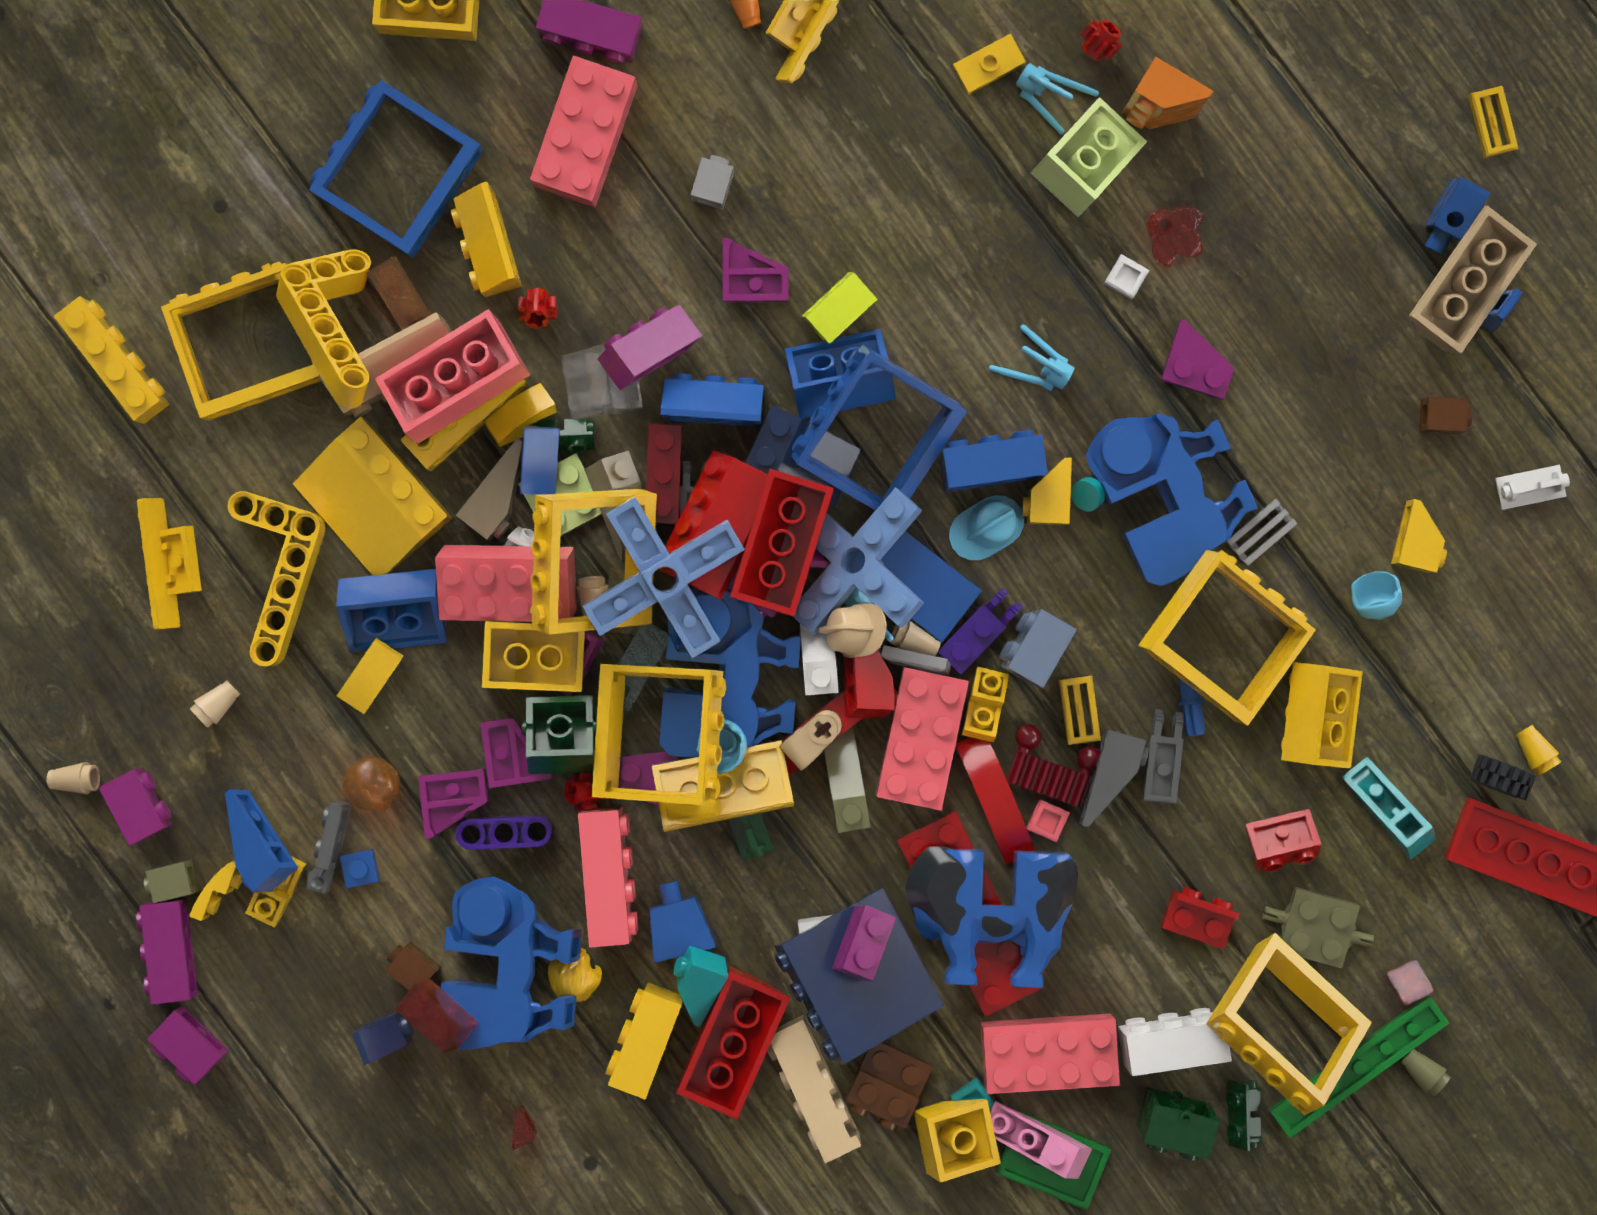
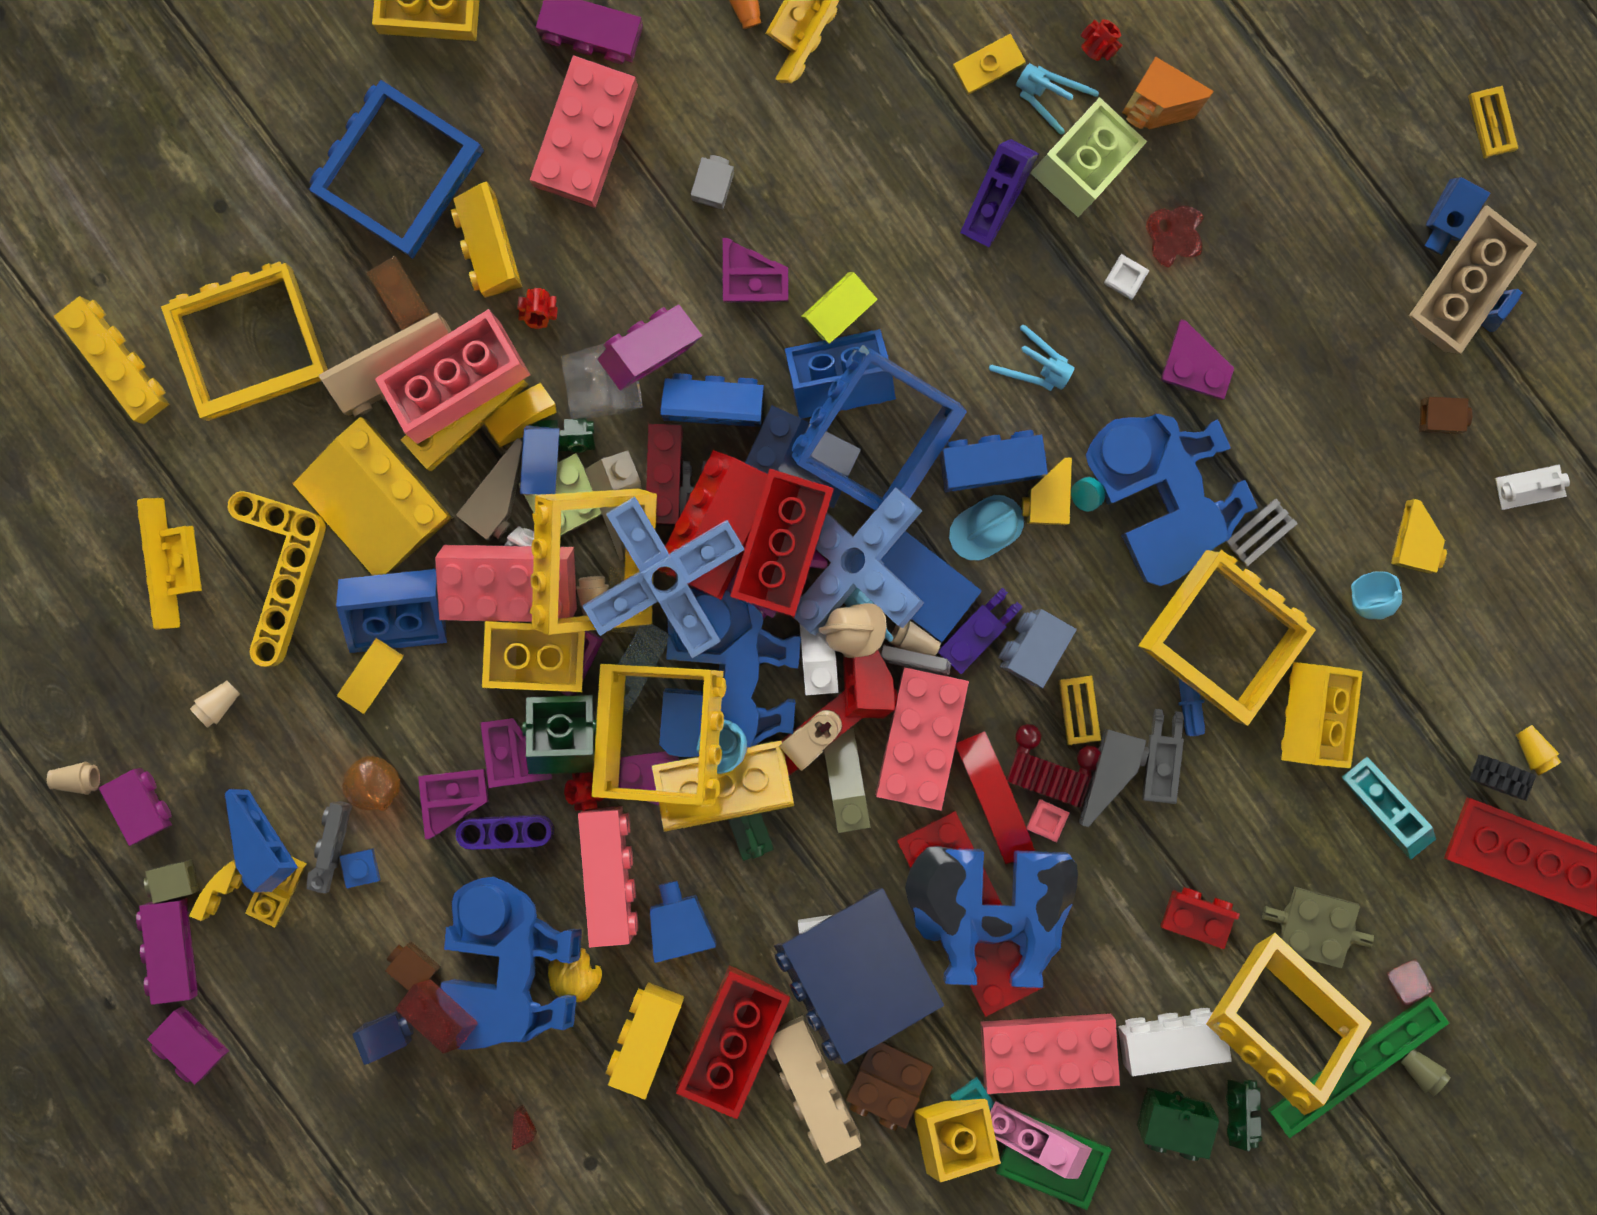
(304, 297): yellow beam -> none
(699, 980): teal slope -> none
(864, 943): magenta brick -> none
(985, 704): yellow slope -> none
(999, 191): none -> dark purple slope
(1283, 840): bracket -> none

